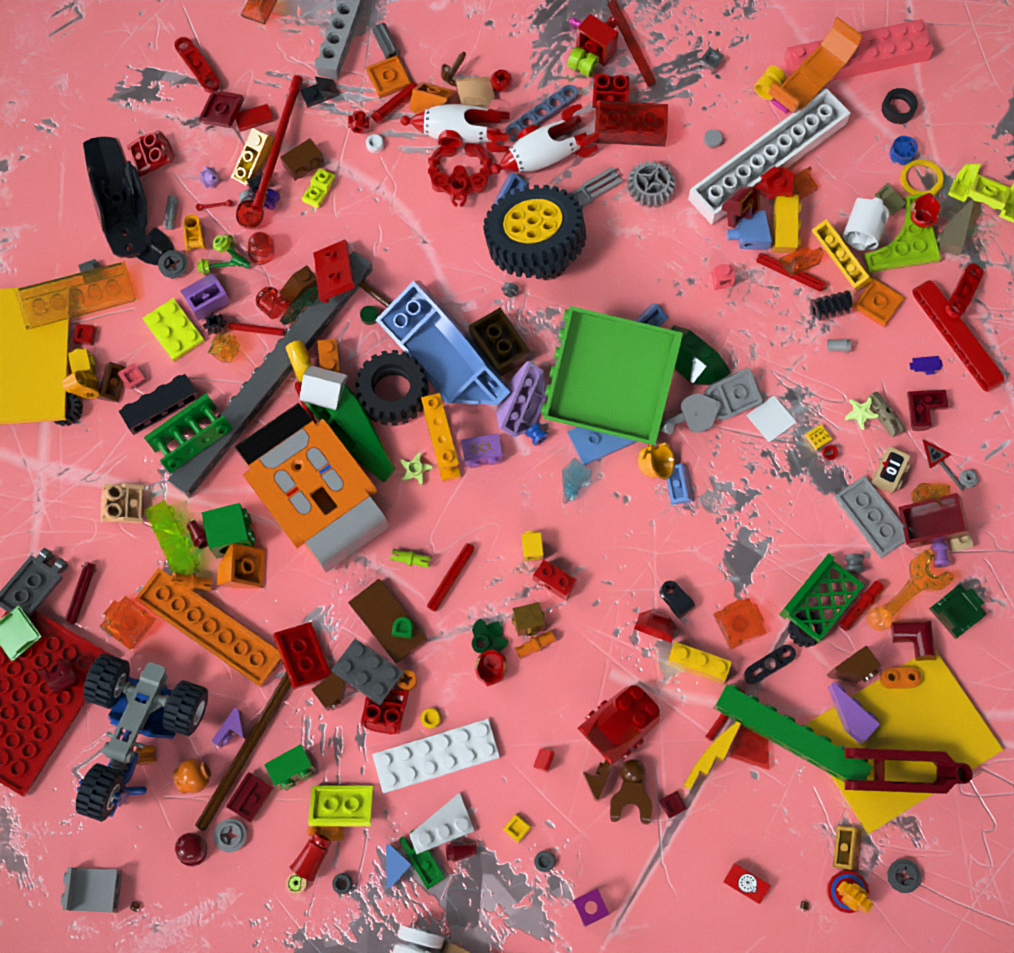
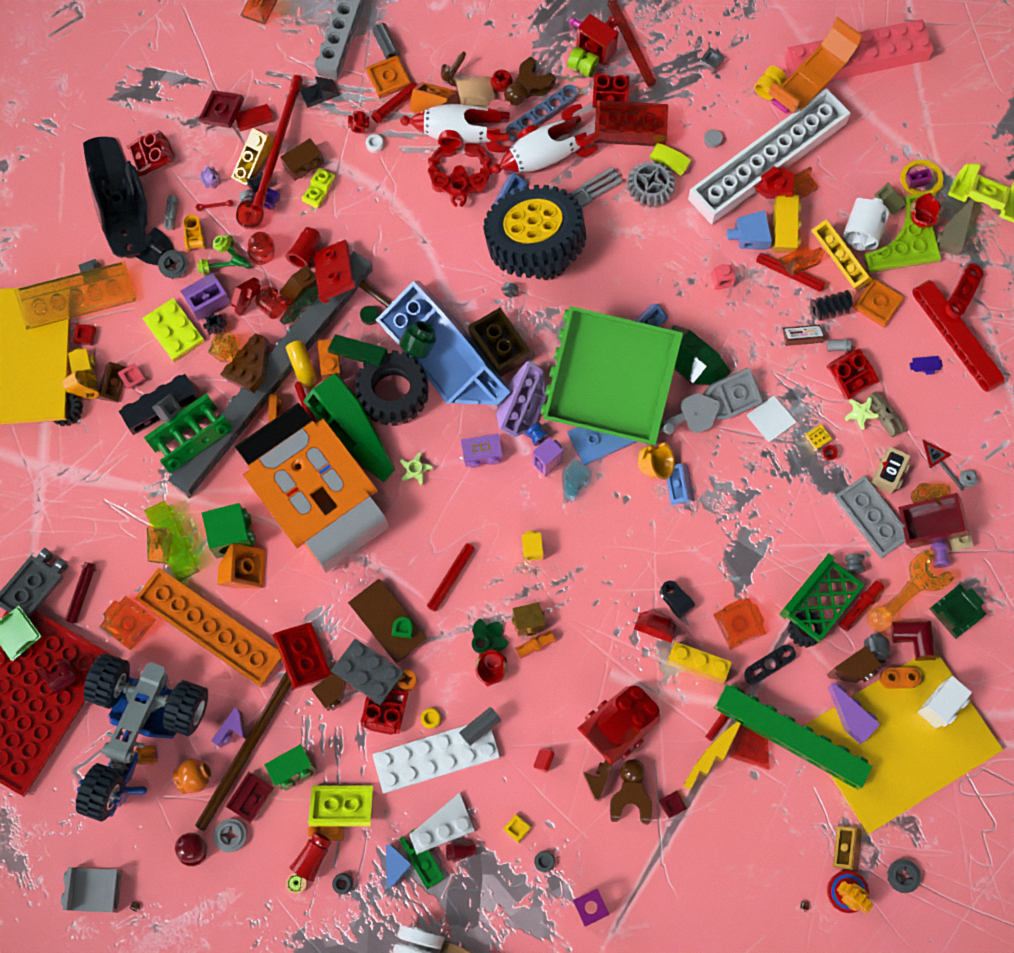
(122, 503): light nougat slope -> none
(158, 544): none -> clear yellow slope
(167, 408): none -> dark grey slope
(191, 581): orange pin -> none
(197, 64): red plate -> none
(197, 534): dark red cone -> none
(244, 294): none -> red plate
(249, 364): none -> reddish brown plate
(256, 329): red piece -> none
(275, 404): none -> orange plate
(303, 248): none -> red plant
(322, 387): white slope -> none
(357, 350): none -> dark green tile
(410, 558): lime pin -> none
(418, 339): none -> dark green piece
(440, 437): light orange fence -> none
(480, 726): none -> dark grey axle
(528, 84): none -> reddish brown piece
(547, 456): none -> medium lavender brick
(554, 580): red brick -> none
(670, 157): none -> neon yellow slope
(741, 204): dark red brick -> none
(746, 883): red slope -> none
(803, 335): none -> slope
(852, 373): none -> red slope
(879, 646): none -> dark grey head
(903, 150): blue wheel -> none
(905, 95): black tyre -> none
(919, 178): none -> magenta piece
(920, 405): dark red brick -> none
(945, 702): none -> white brick
(947, 770): dark red piece -> none

